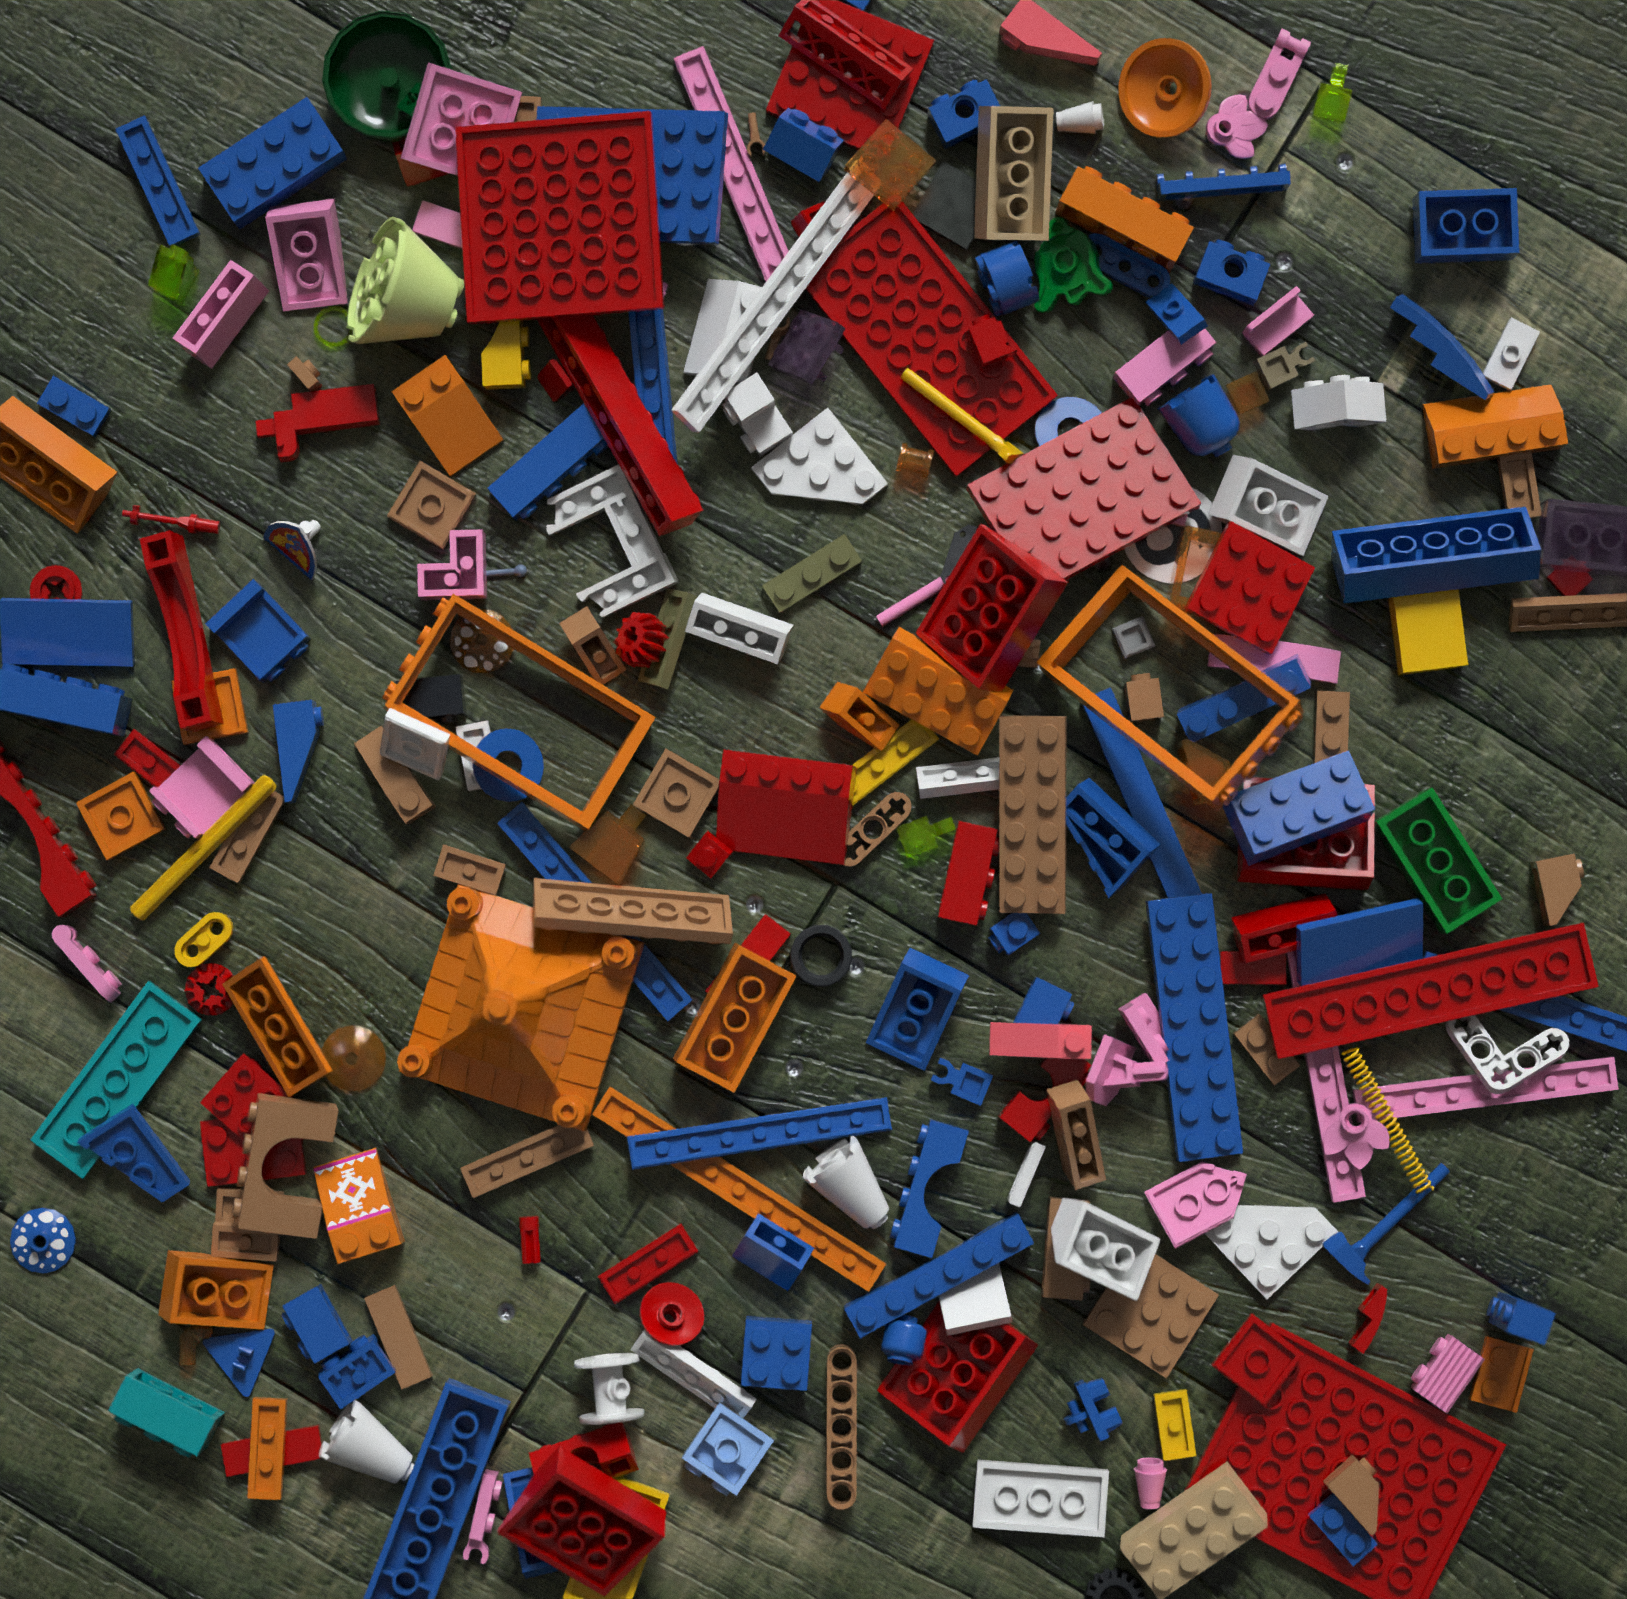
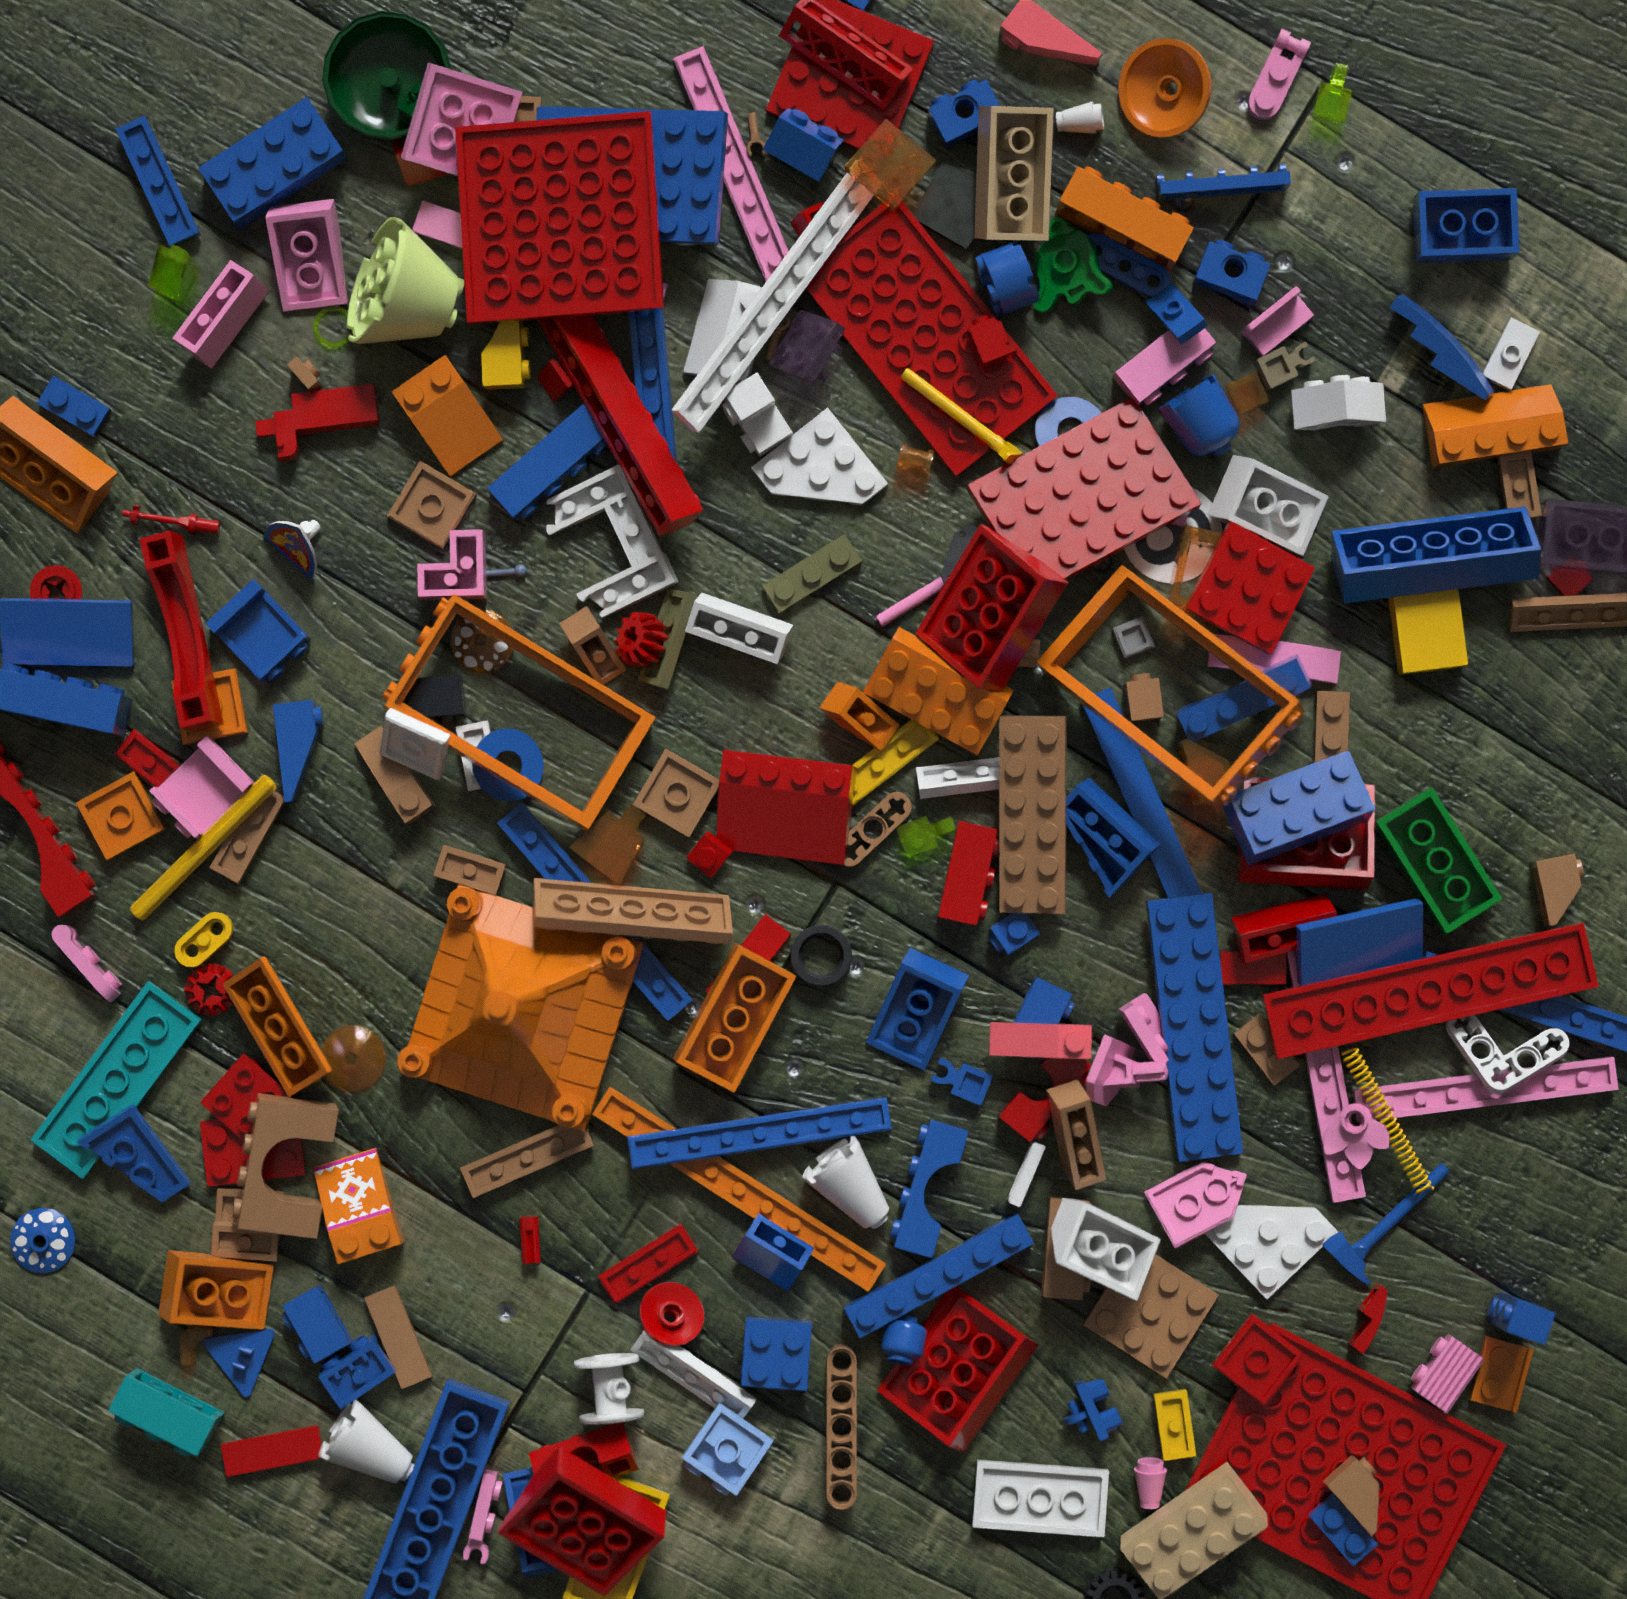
(267, 1448): orange plate -> none
(976, 1303): white tile -> none
(1240, 124): bright pink plate -> none

